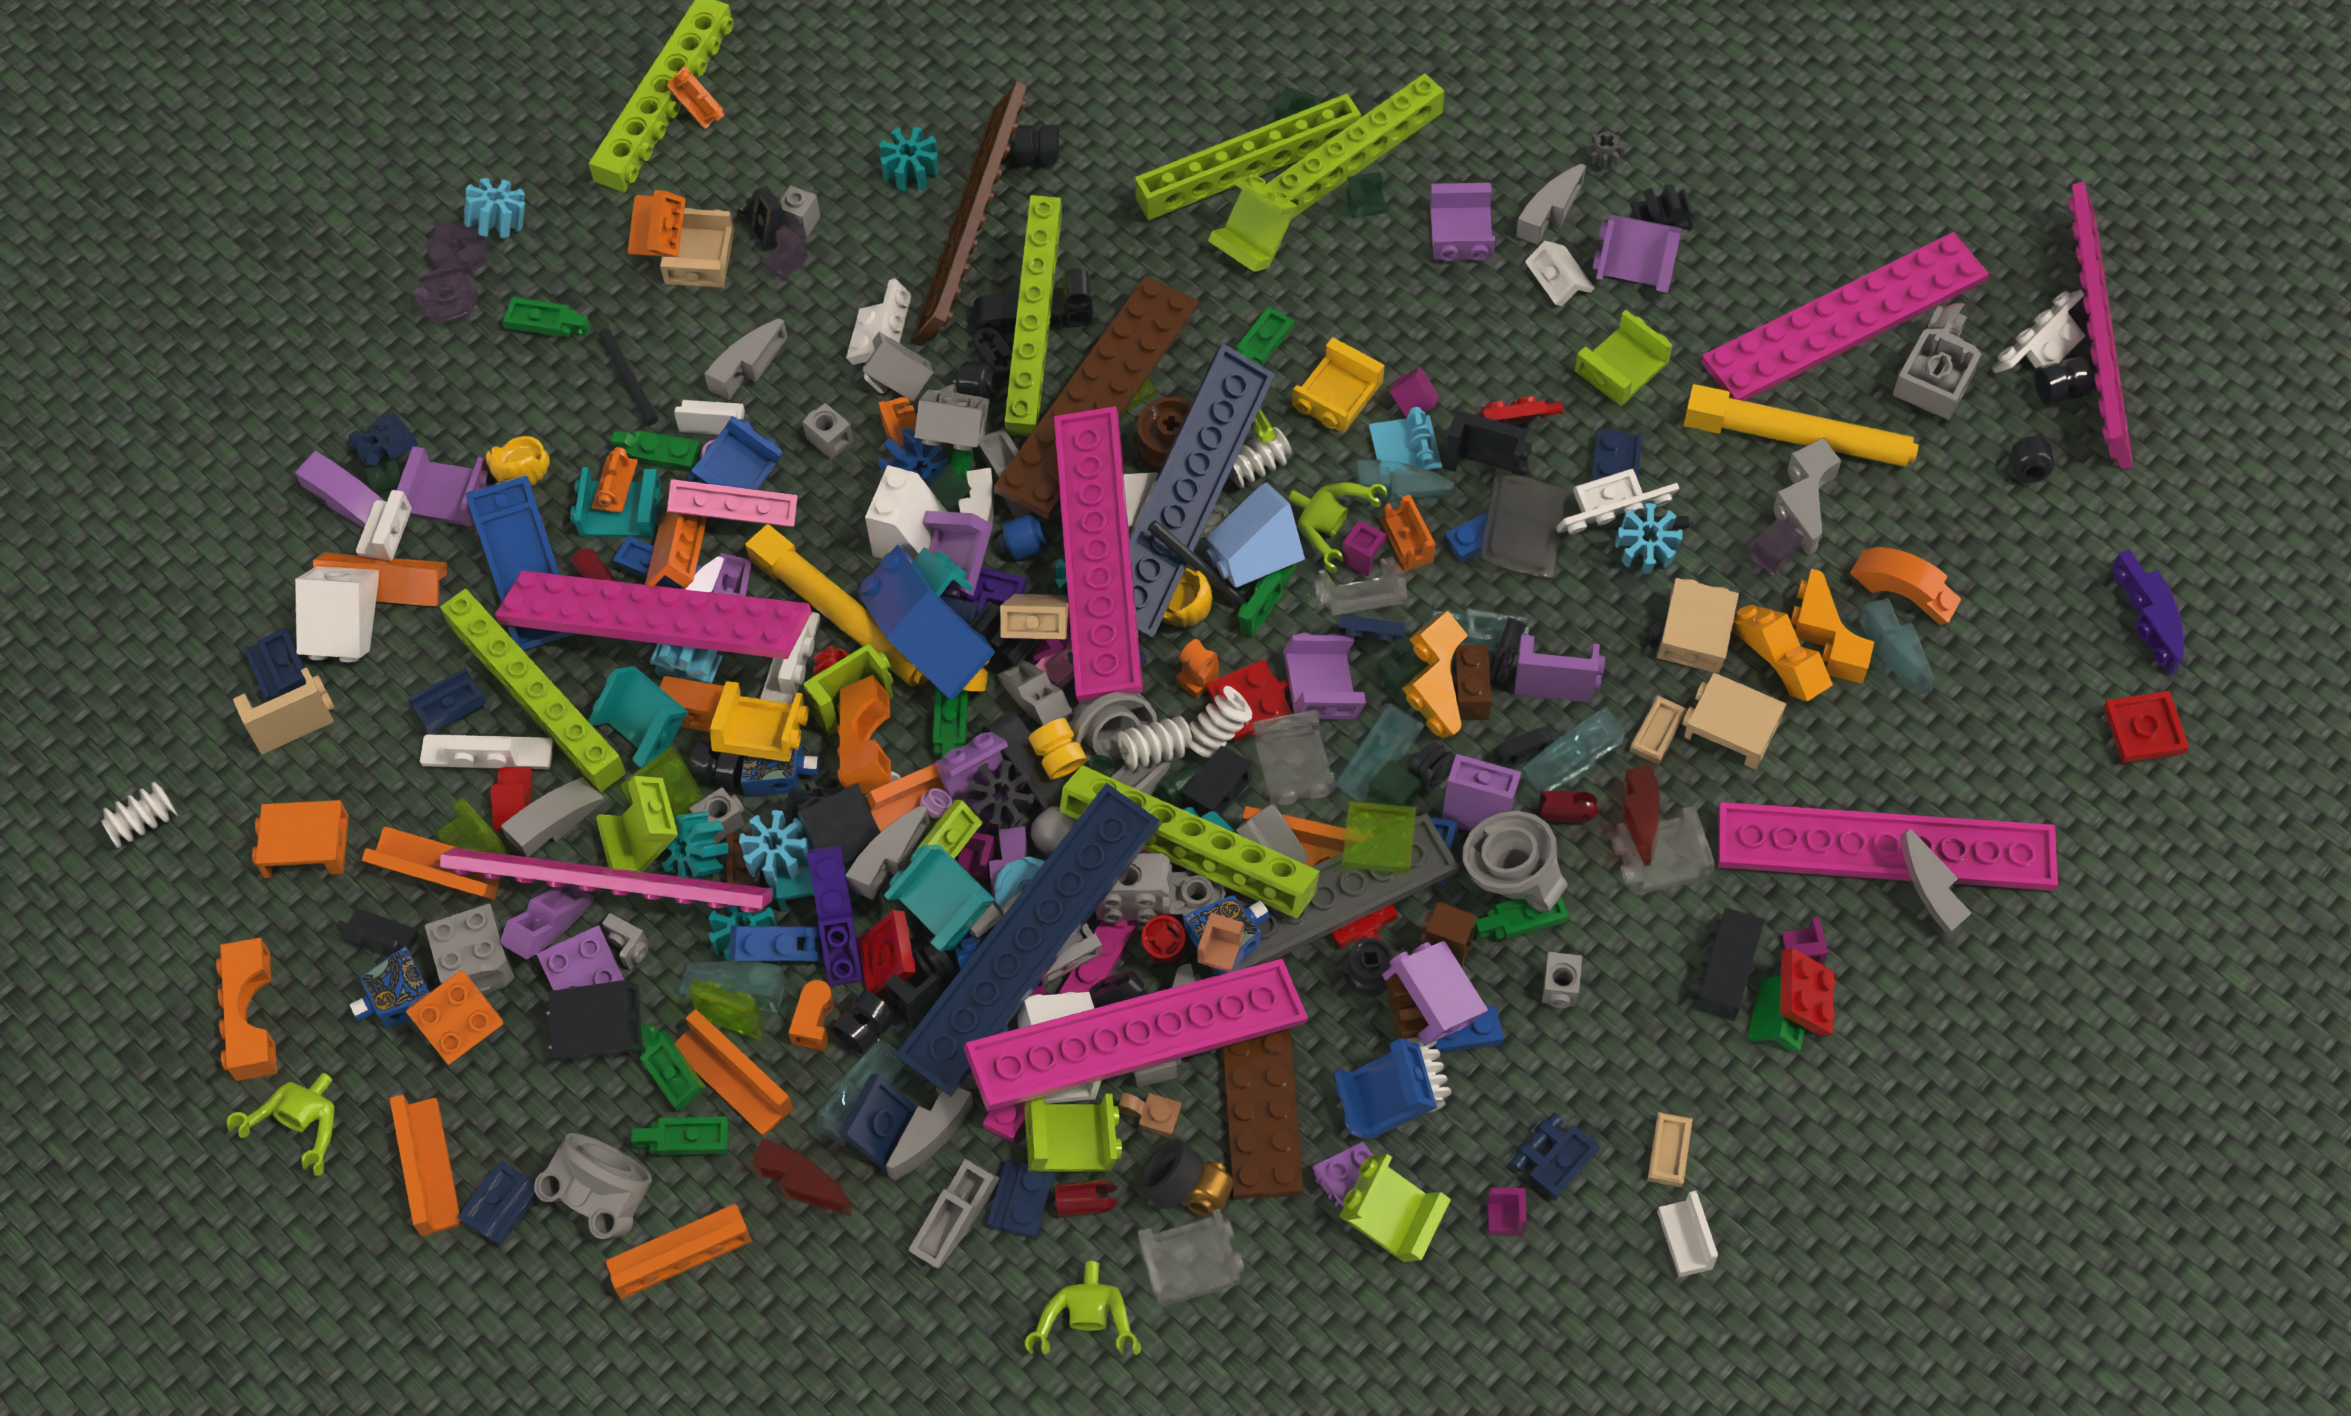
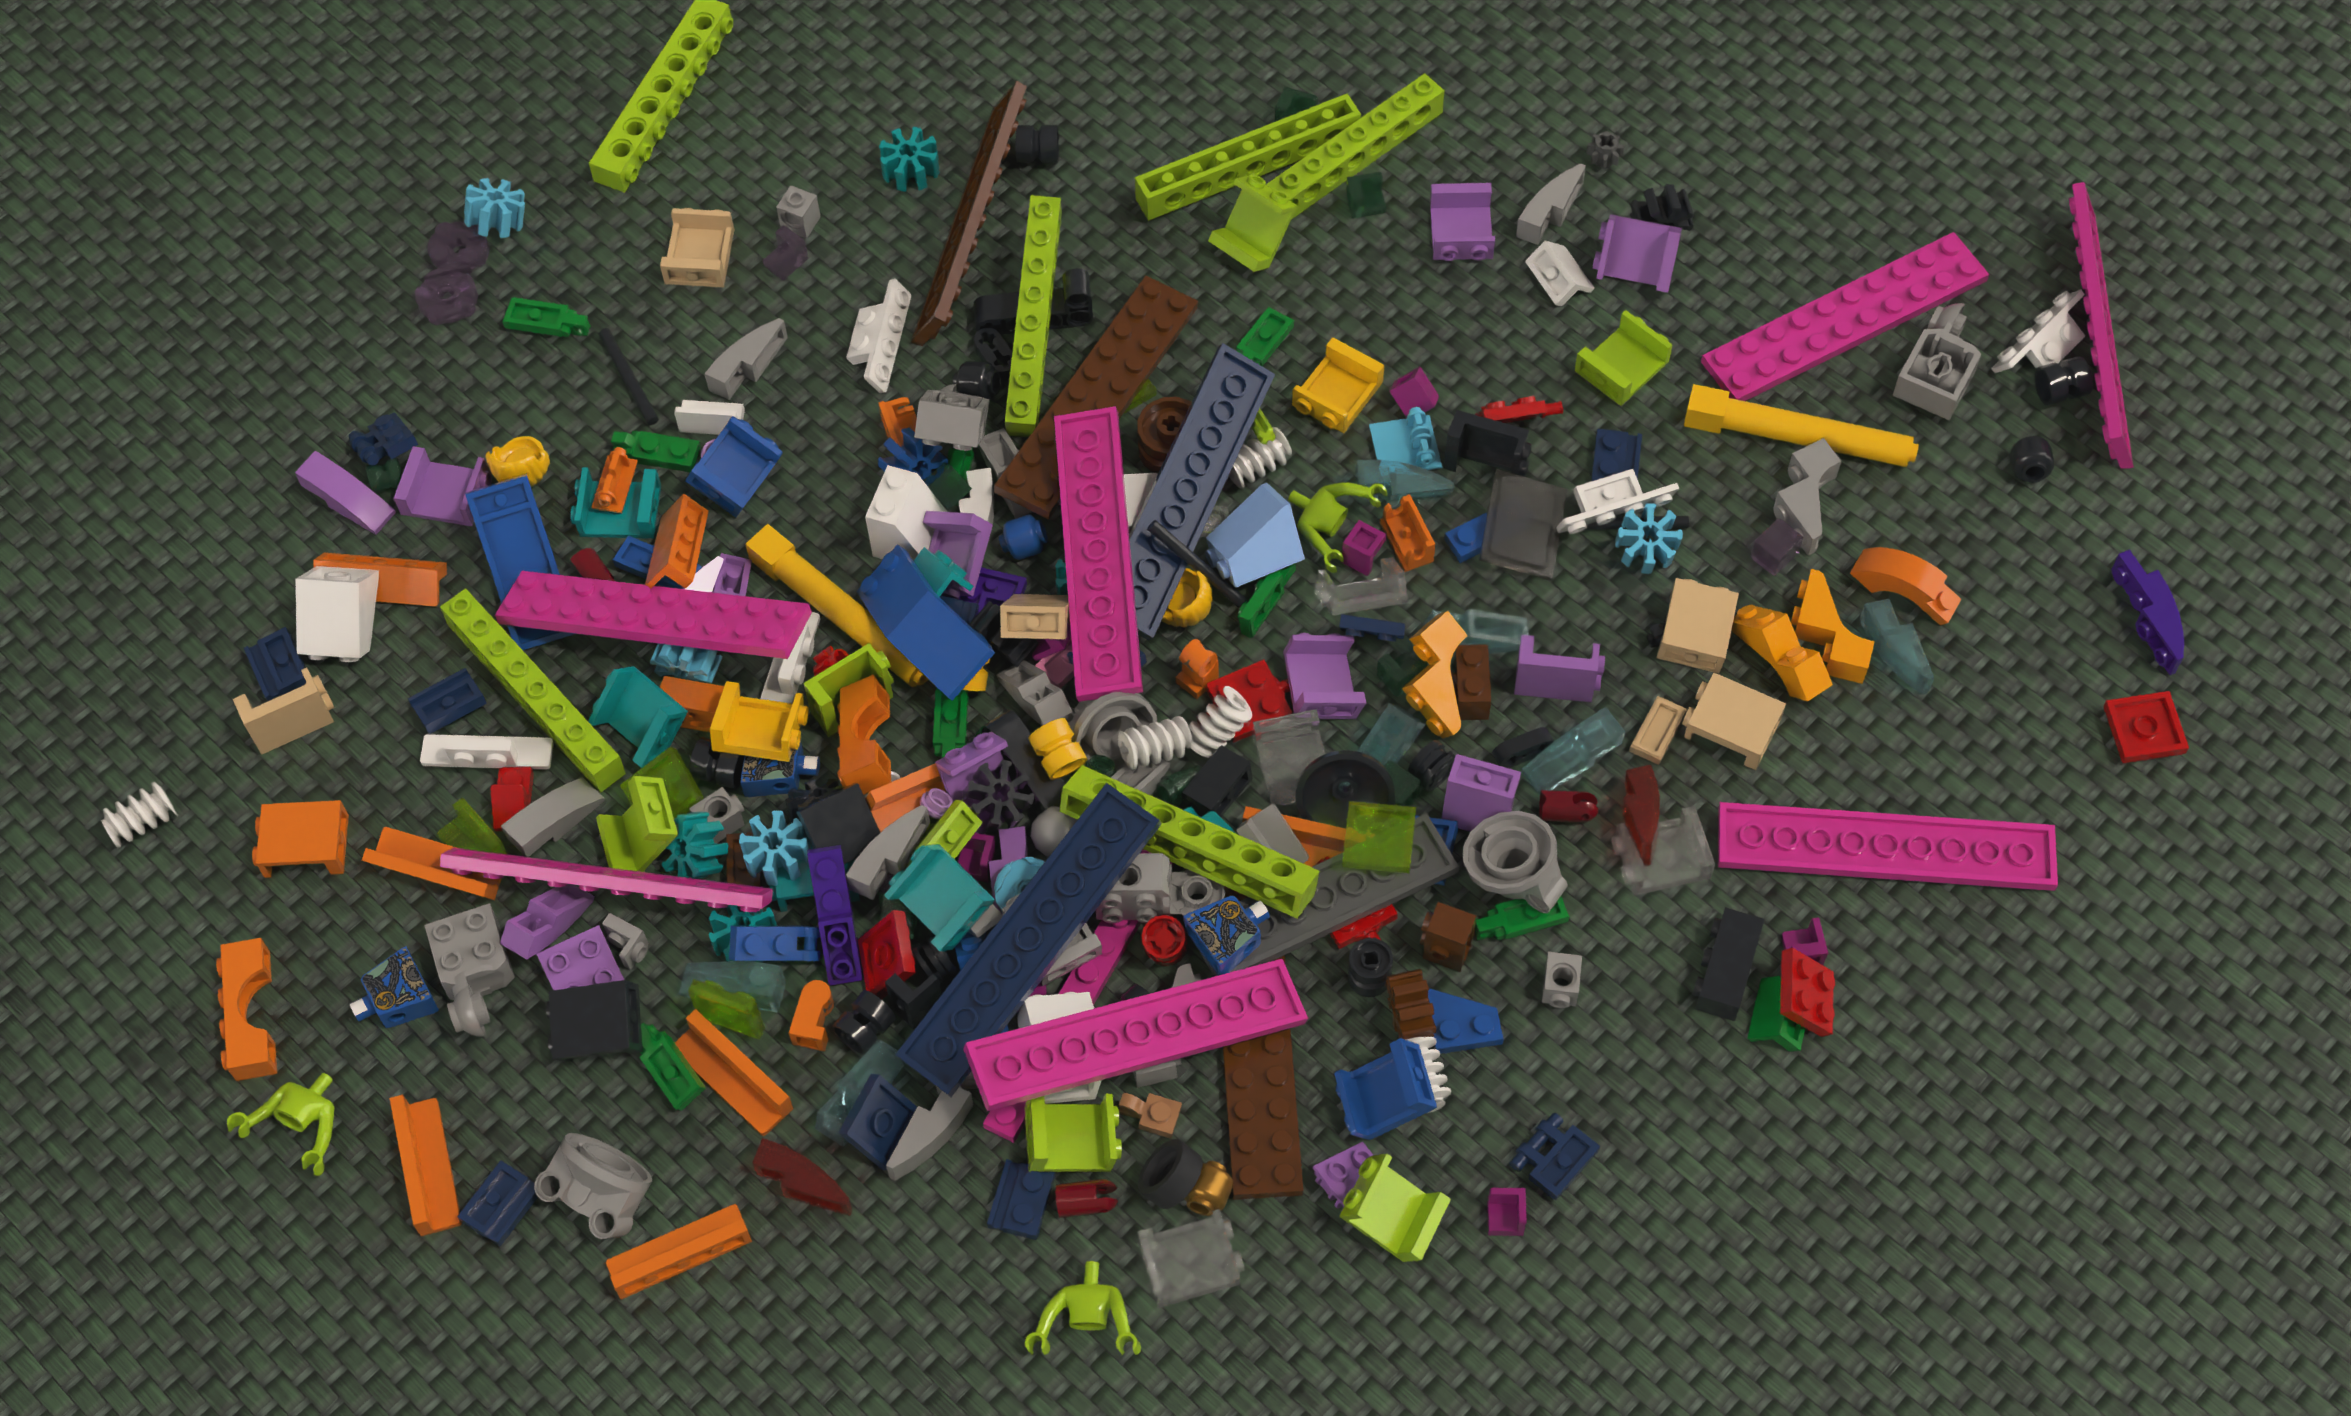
(377, 933): black panel -> none
(385, 527): white panel -> none
(454, 1016): orange bracket -> none
(656, 224): orange bracket -> none
(684, 1136): green hinge -> none
(695, 98): orange hinge -> none
(732, 503): bright pink plate -> none
(762, 216): black wing -> none
(830, 441): light grey brick -> none
(897, 367): light grey panel -> none
(954, 1213): light grey slope -> none
(1116, 989): black beam -> none
(1220, 942): nougat panel -> none
(1326, 801): none -> black dish
(1437, 989): medium lavender panel -> none
(1507, 649): black axle -> none
(1670, 1149): tan tile -> none
(1688, 1236): white panel -> none
(1932, 882): light grey slope -> none

